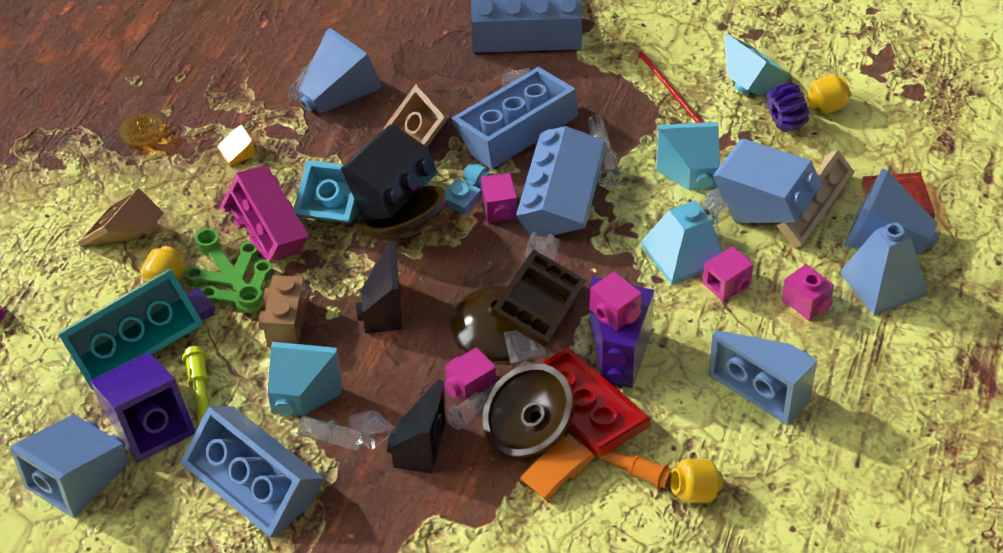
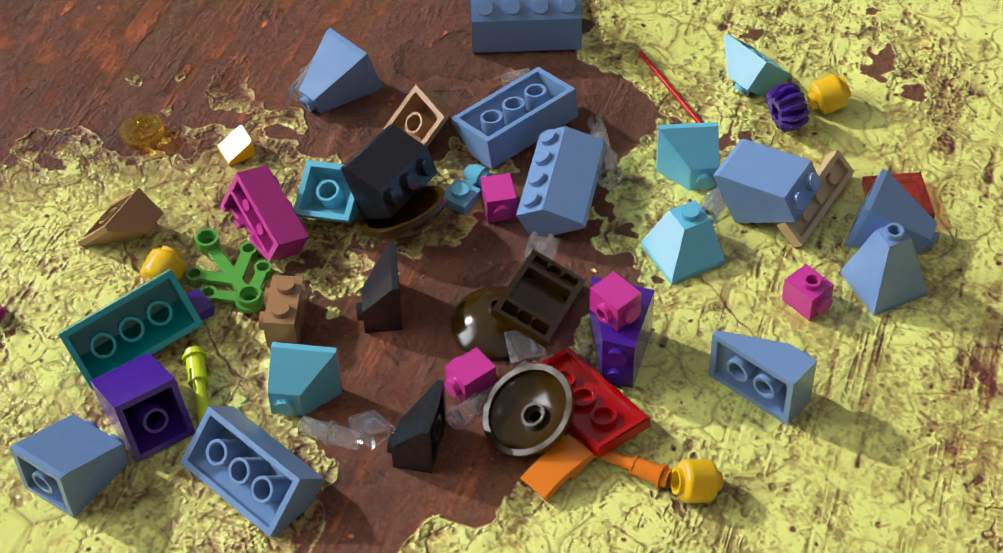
(728, 273): dark pink brick -> none

